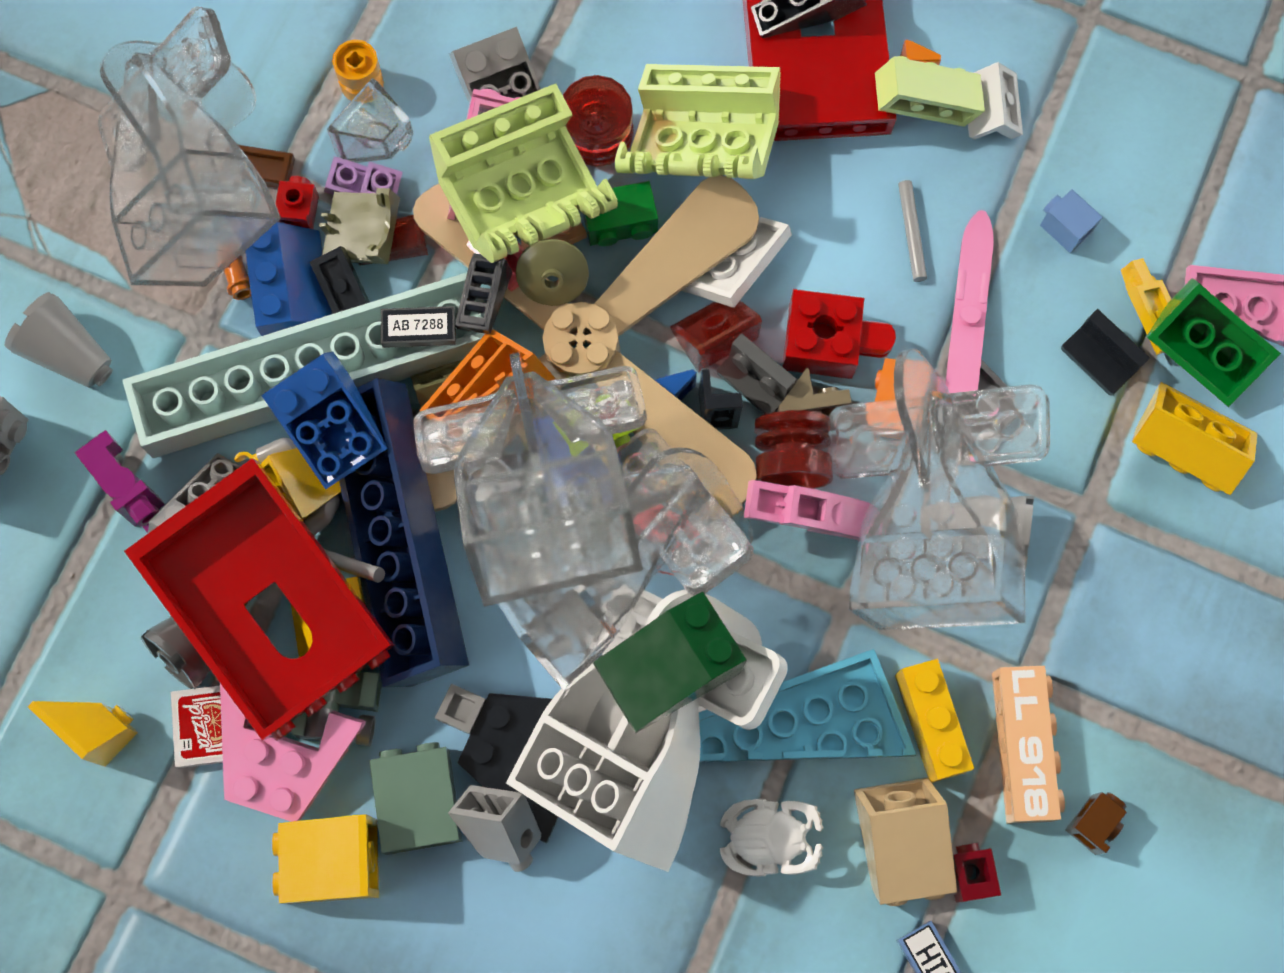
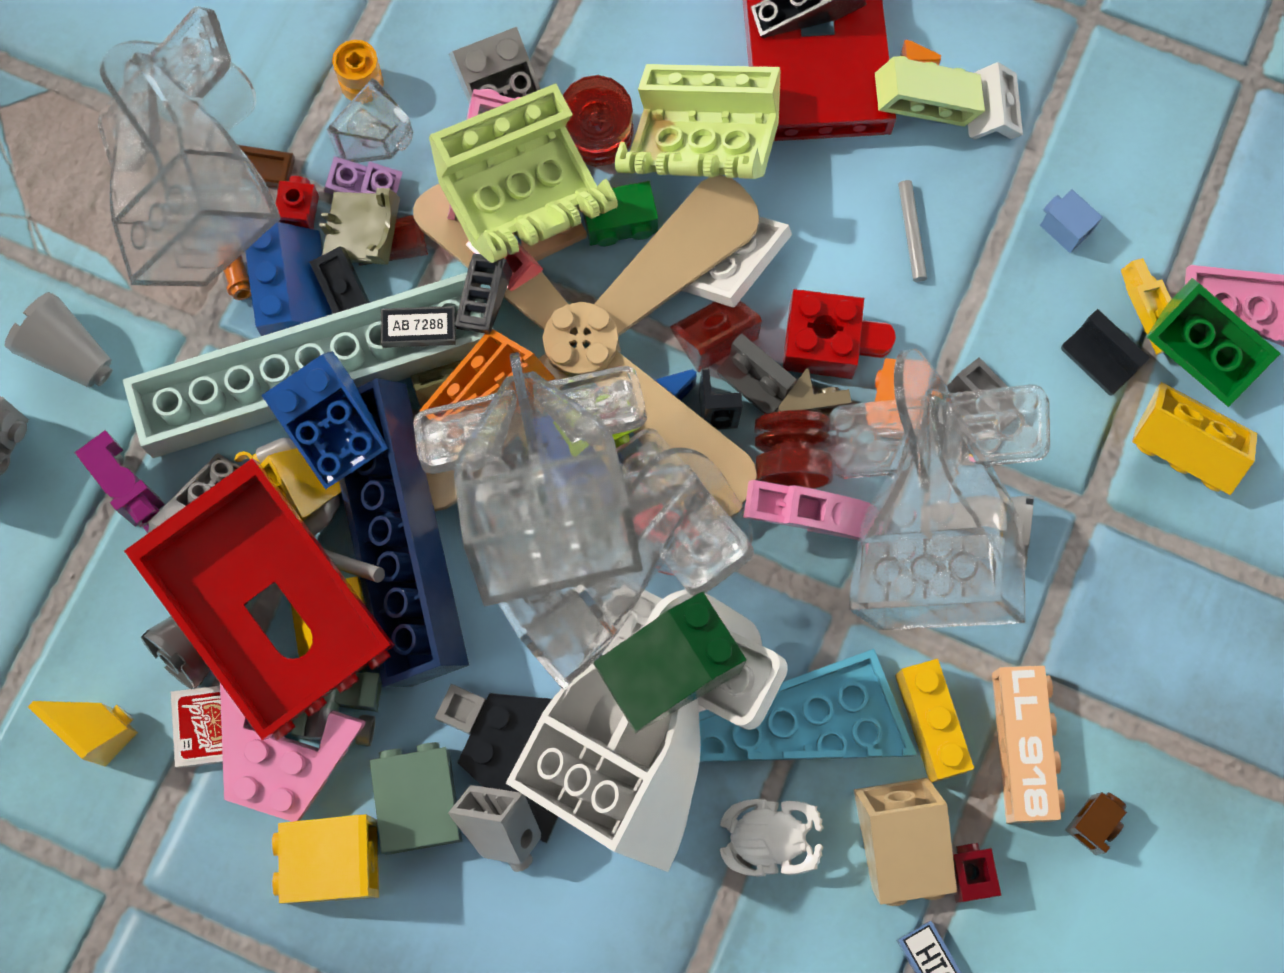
(548, 259): olive dish -> none
(970, 305): bright pink piece -> none

